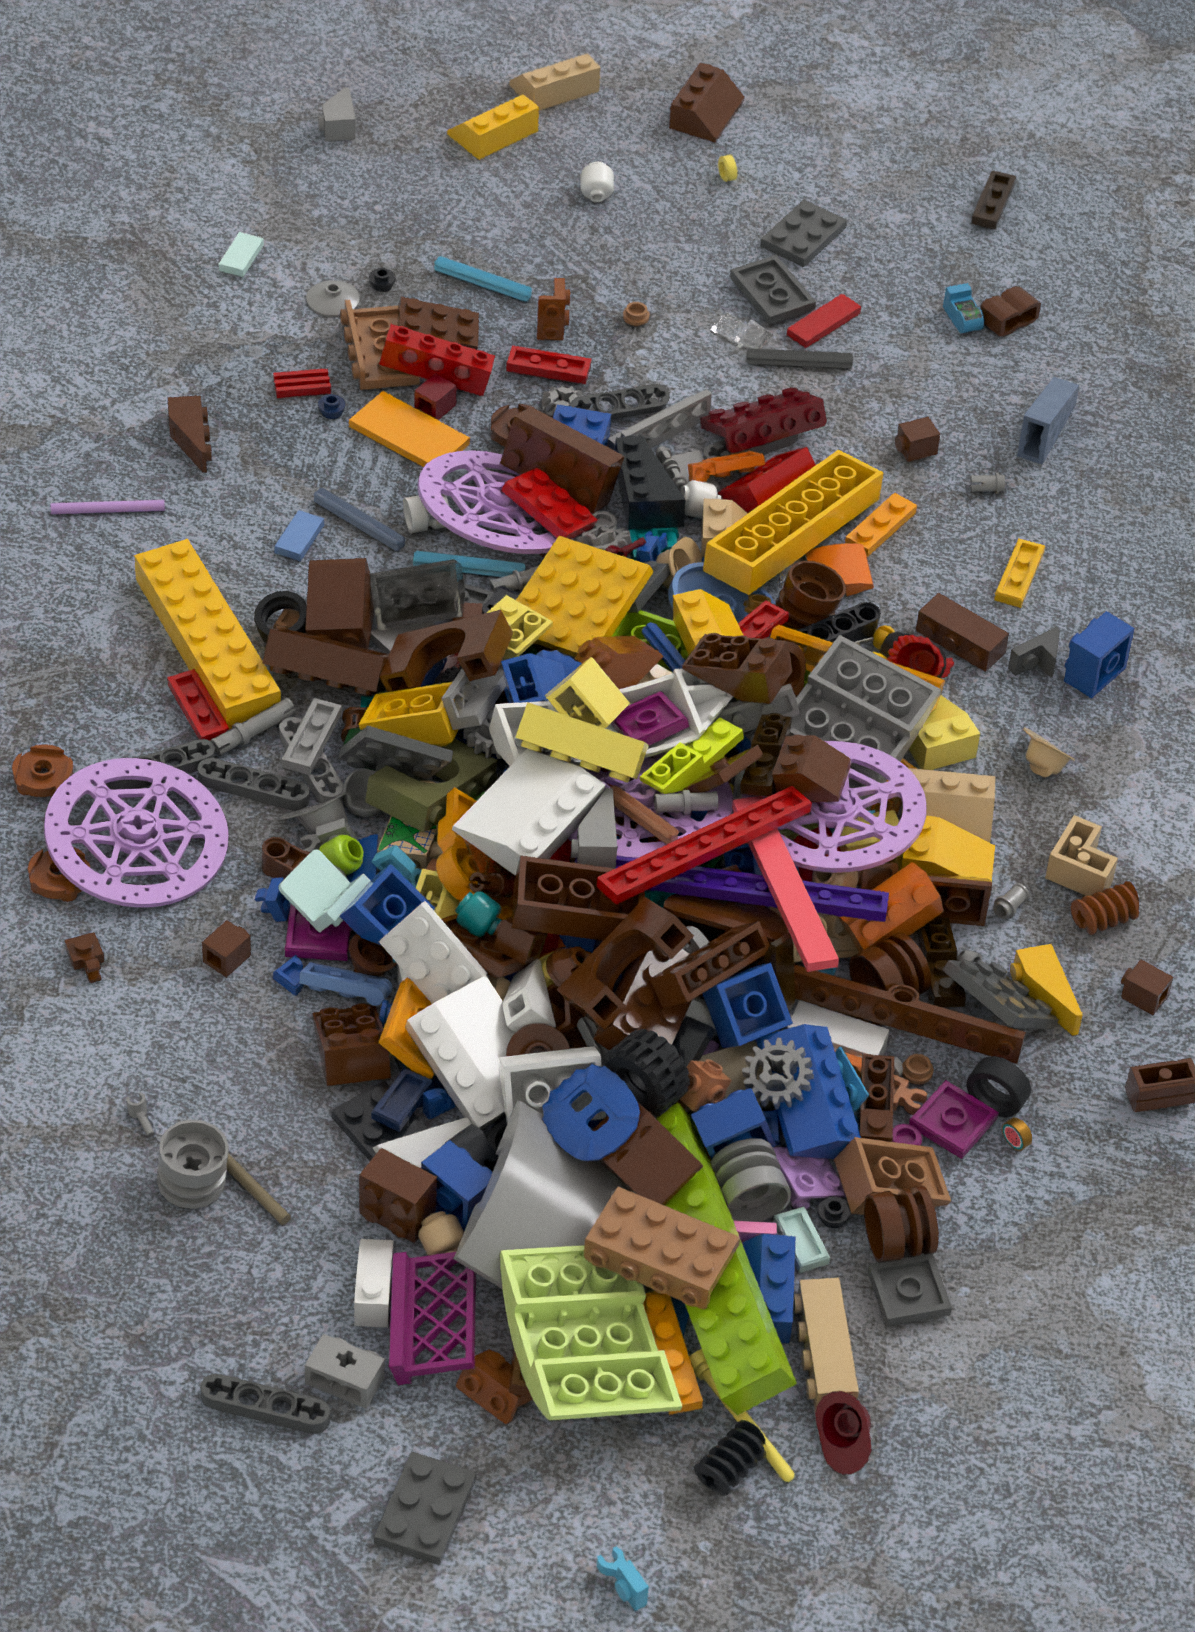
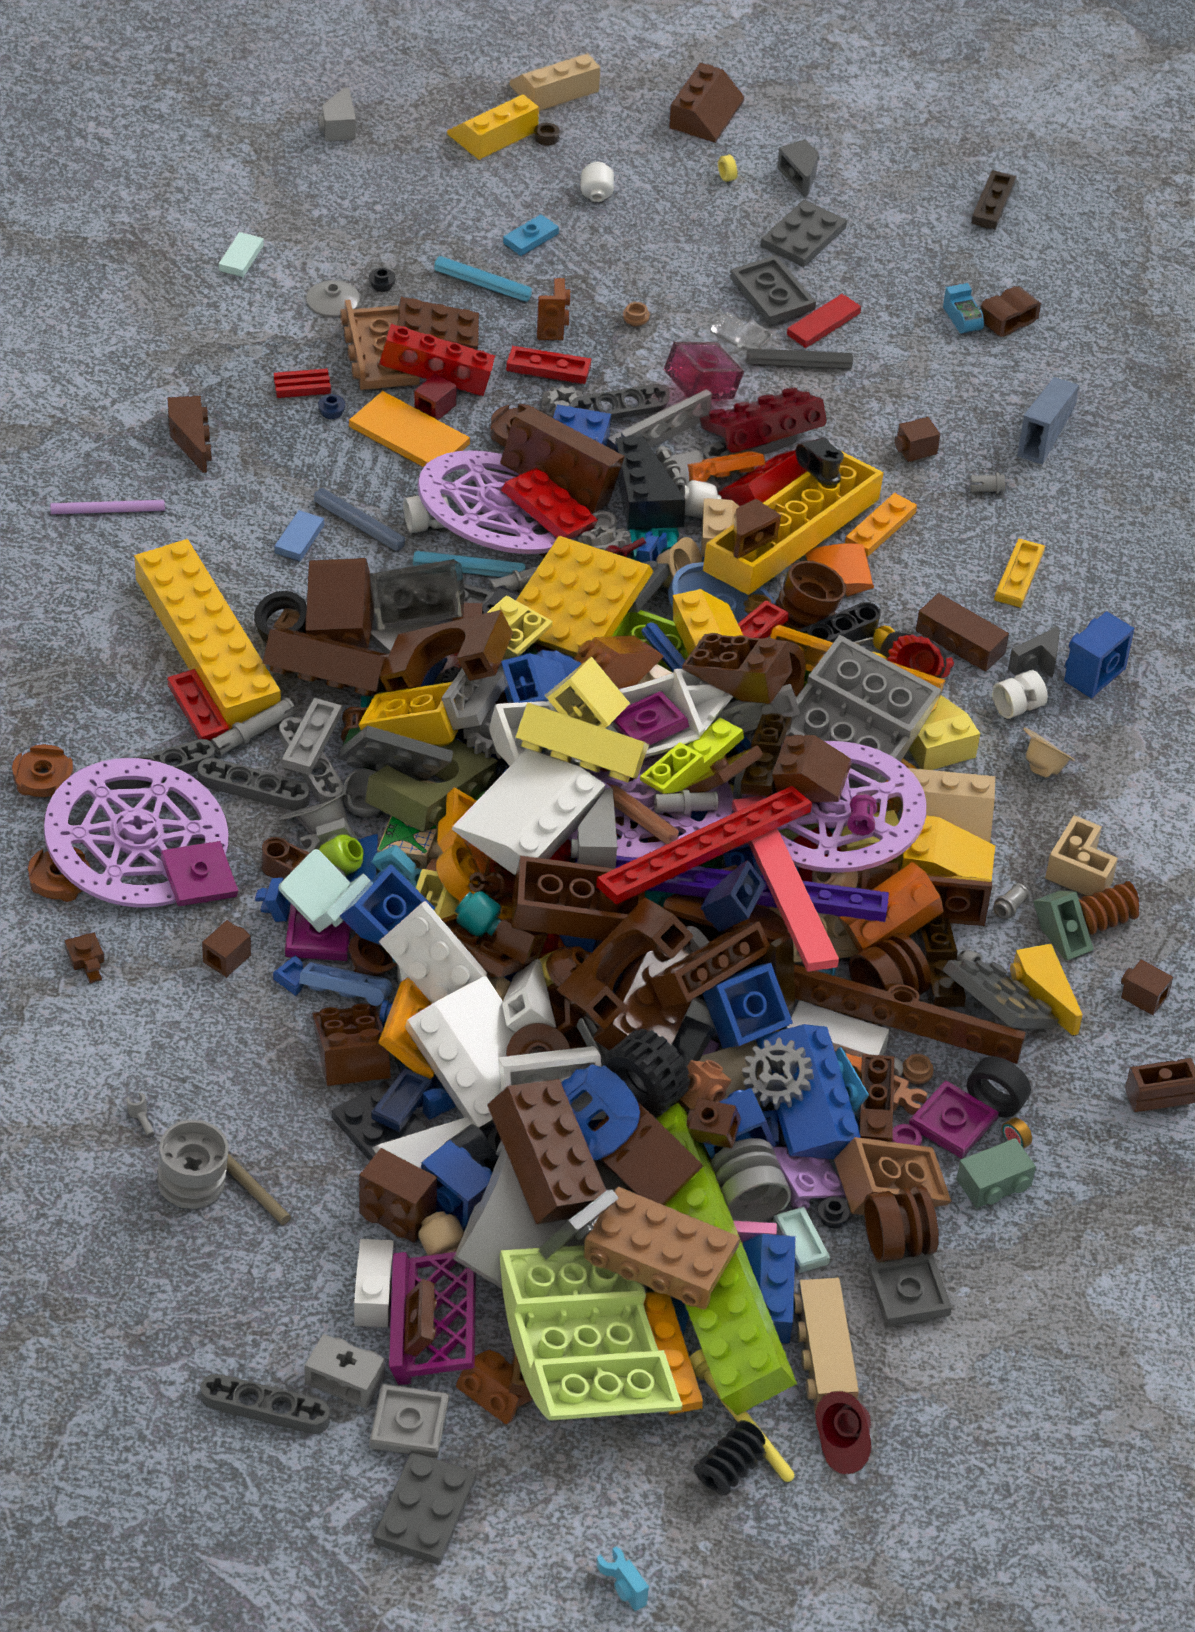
(199, 873): none -> magenta plate
(409, 1420): none -> light grey plate
(419, 1318): none -> reddish brown plate
(530, 235): none -> dark azure plate
(546, 1149): none -> reddish brown brick
(547, 134): none -> dark brown tile
(579, 1224): none -> dark grey plate
(703, 367): none -> clear pink brick
(714, 1123): none -> reddish brown brick
(733, 897): none -> dark blue slope
(754, 527): none -> reddish brown slope
(799, 164): none -> dark grey slope
(820, 460): none -> black piece
(864, 816): none -> magenta bush
(996, 1173): none -> sand green brick
(1019, 694): none -> white wheel
(1064, 923): none -> sand green slope

